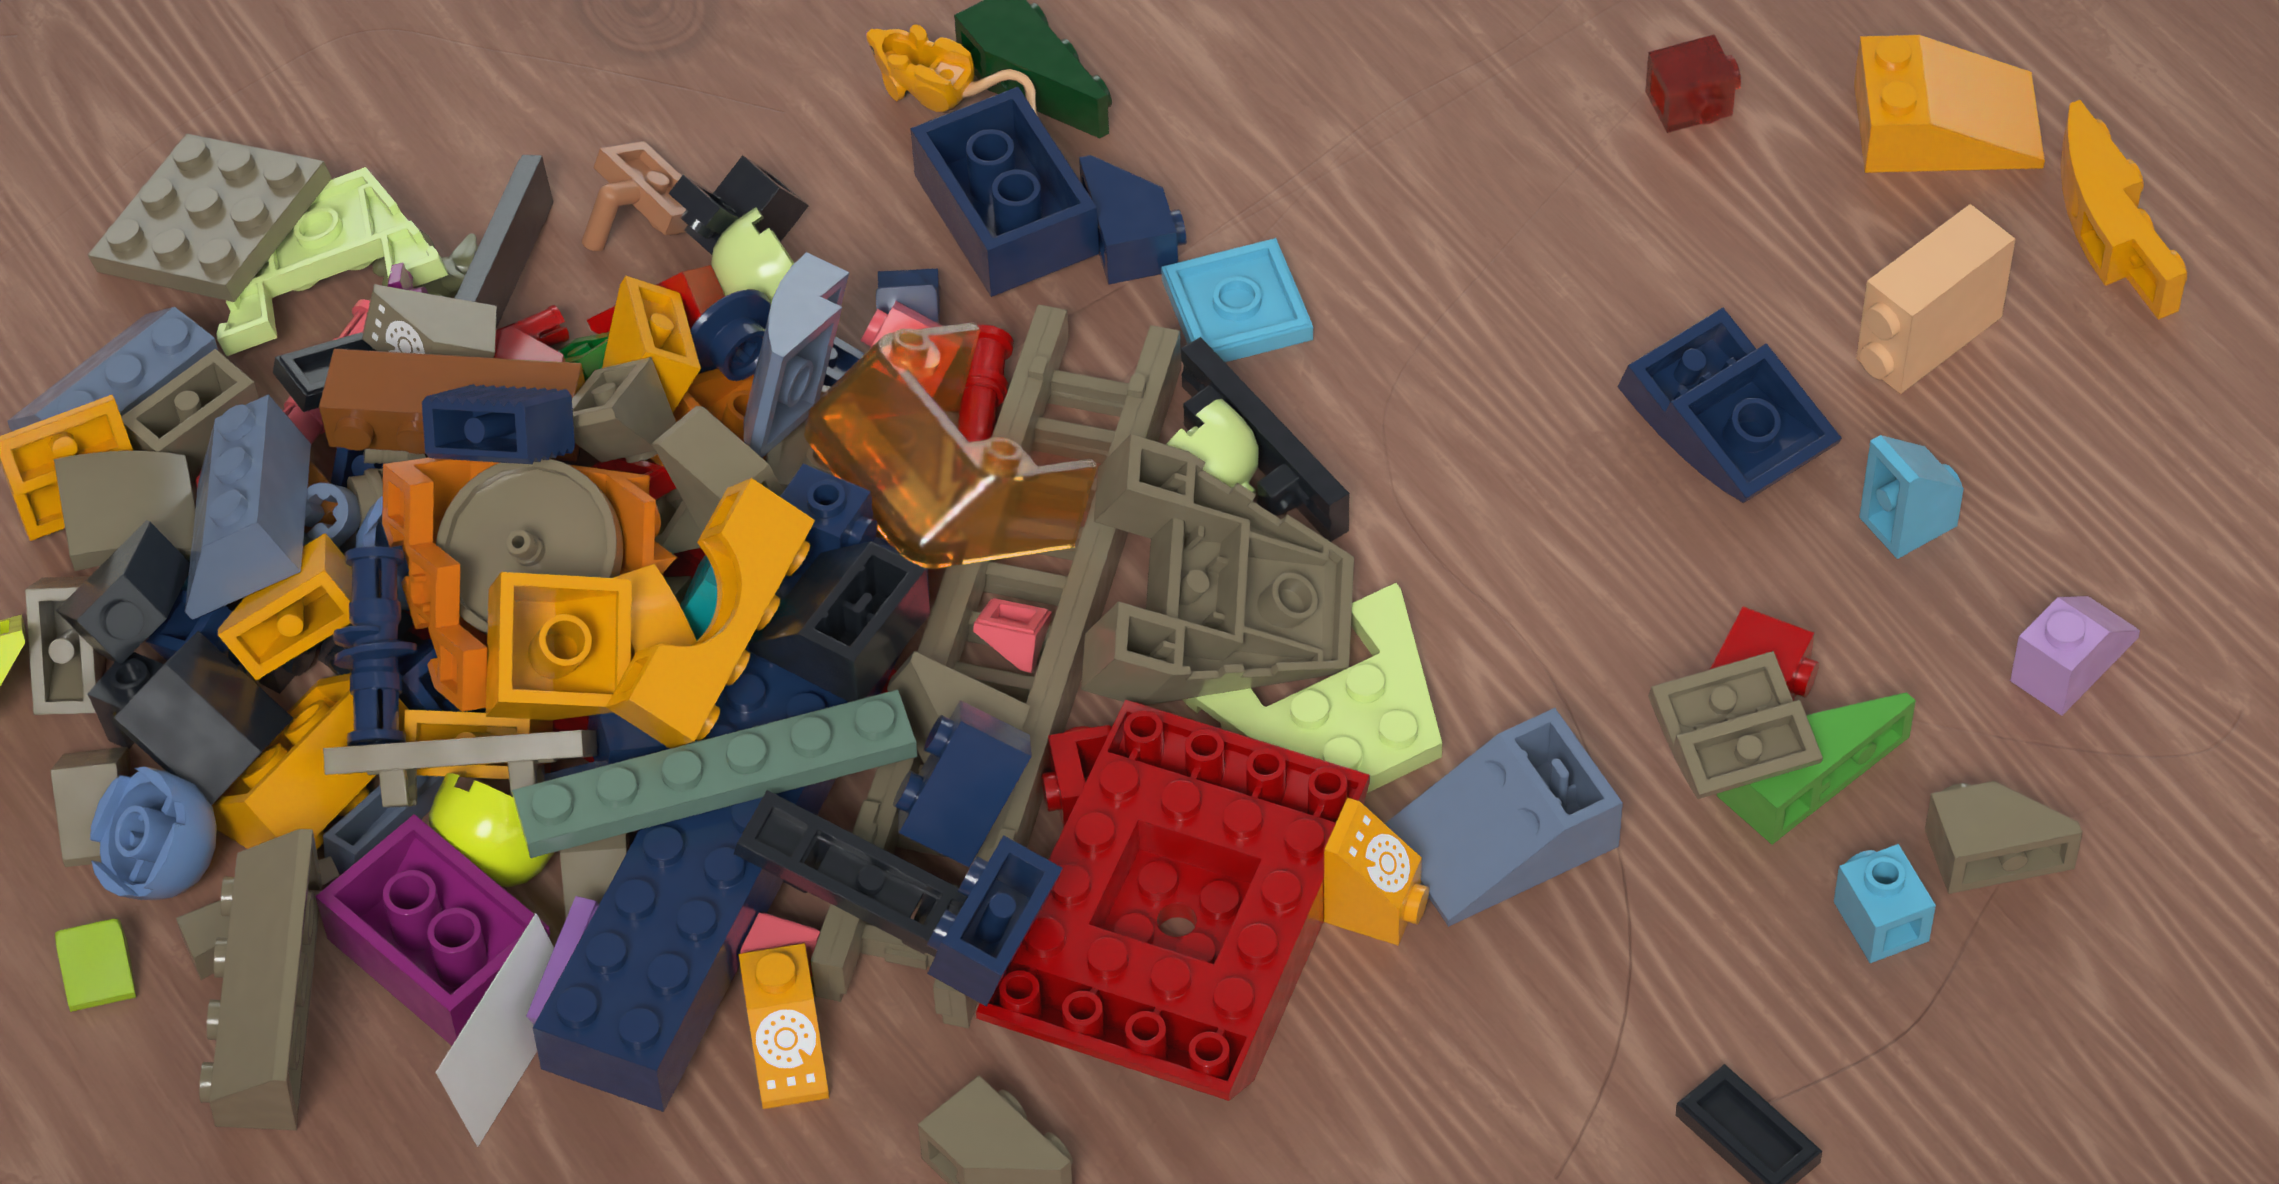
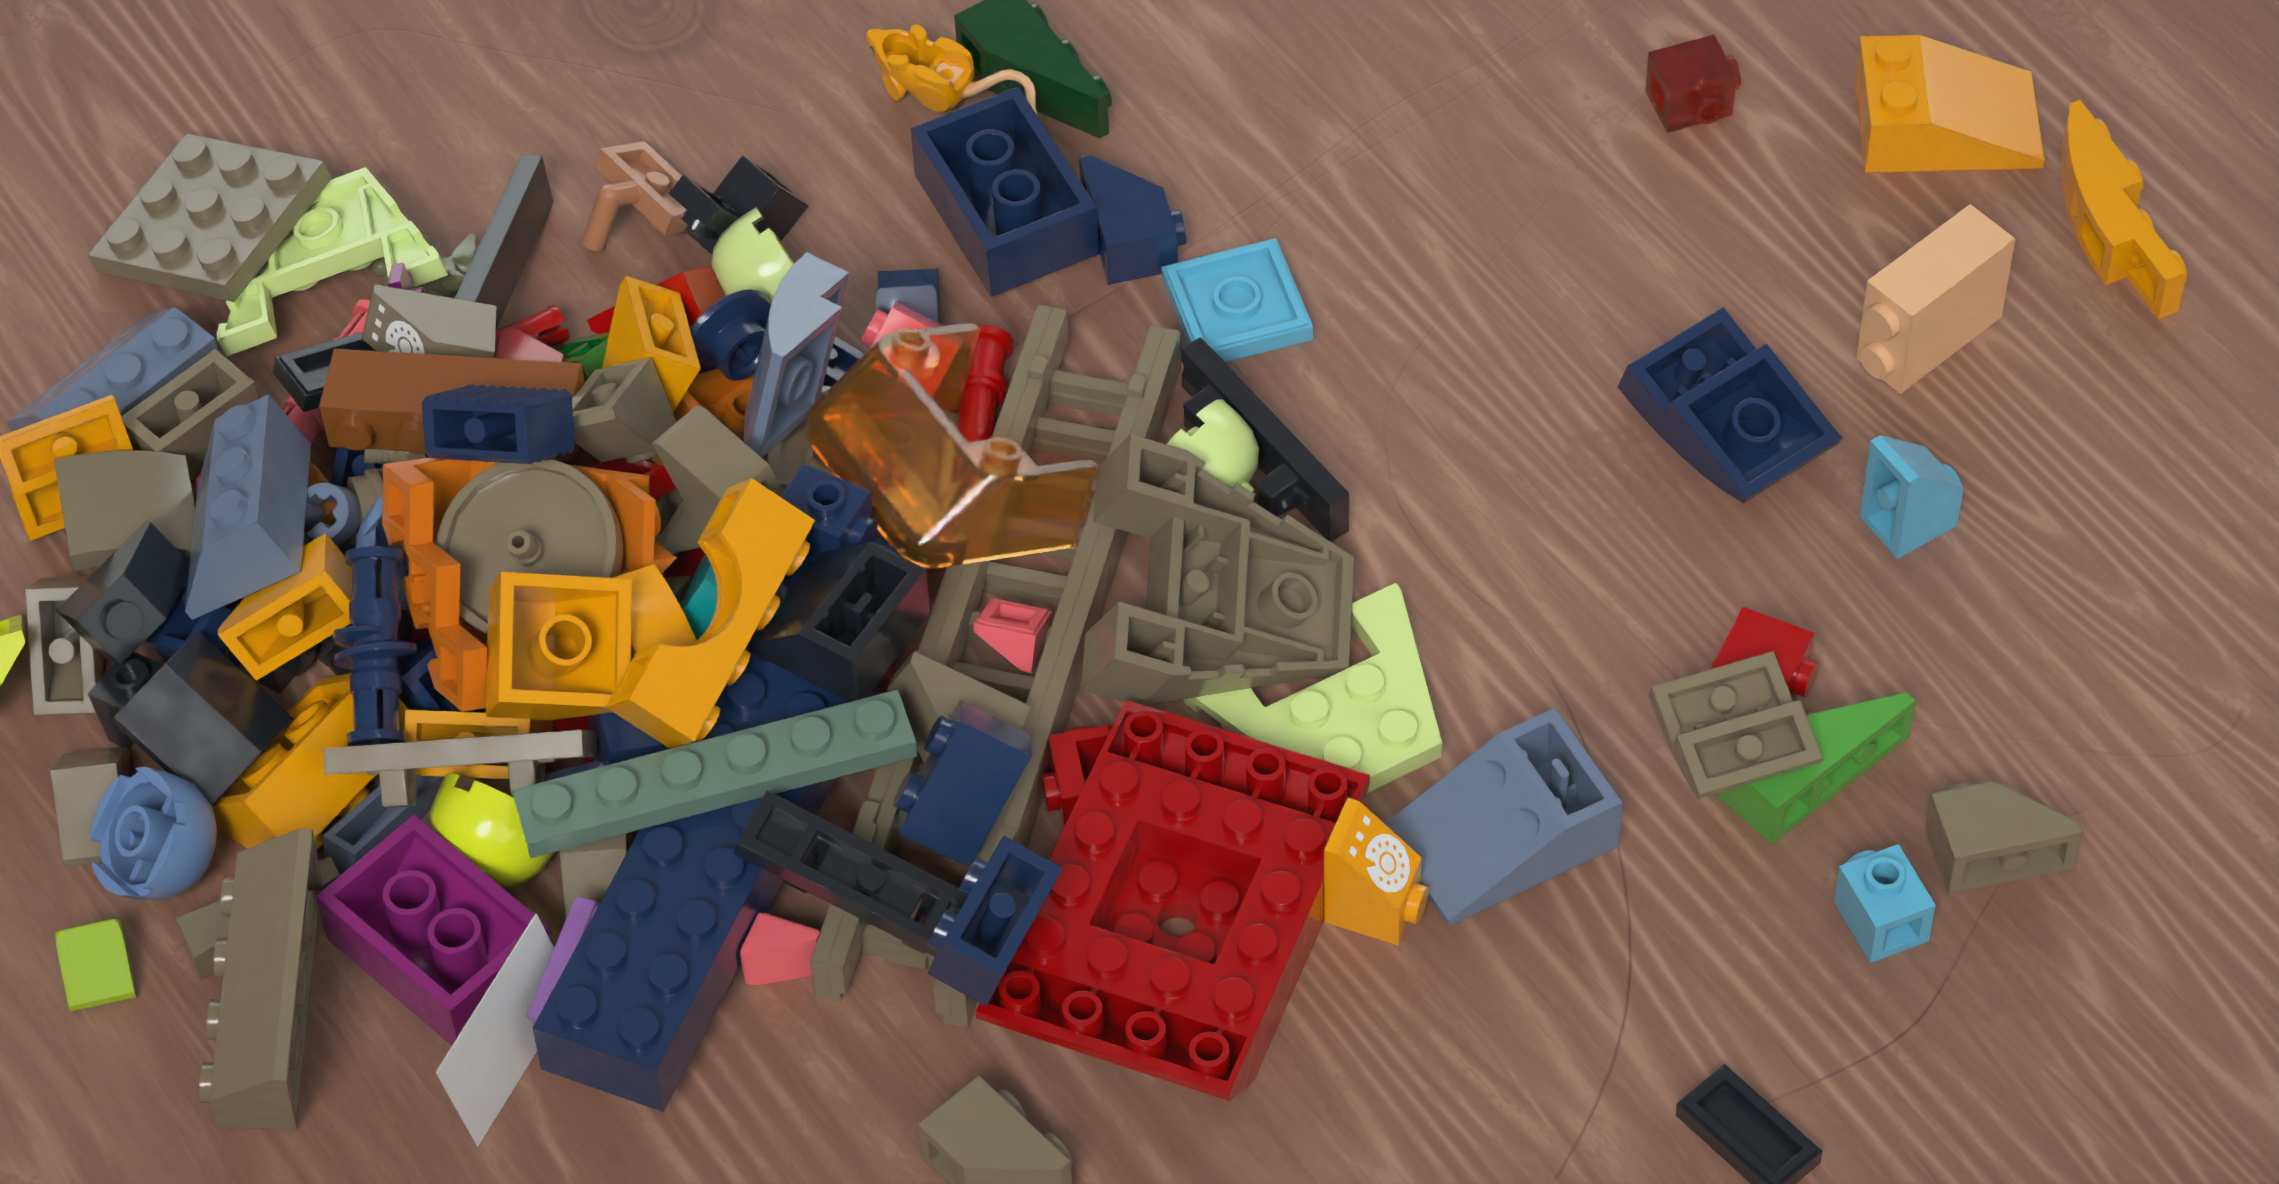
(783, 1026): light orange slope -> none
(2069, 650): lavender slope -> none

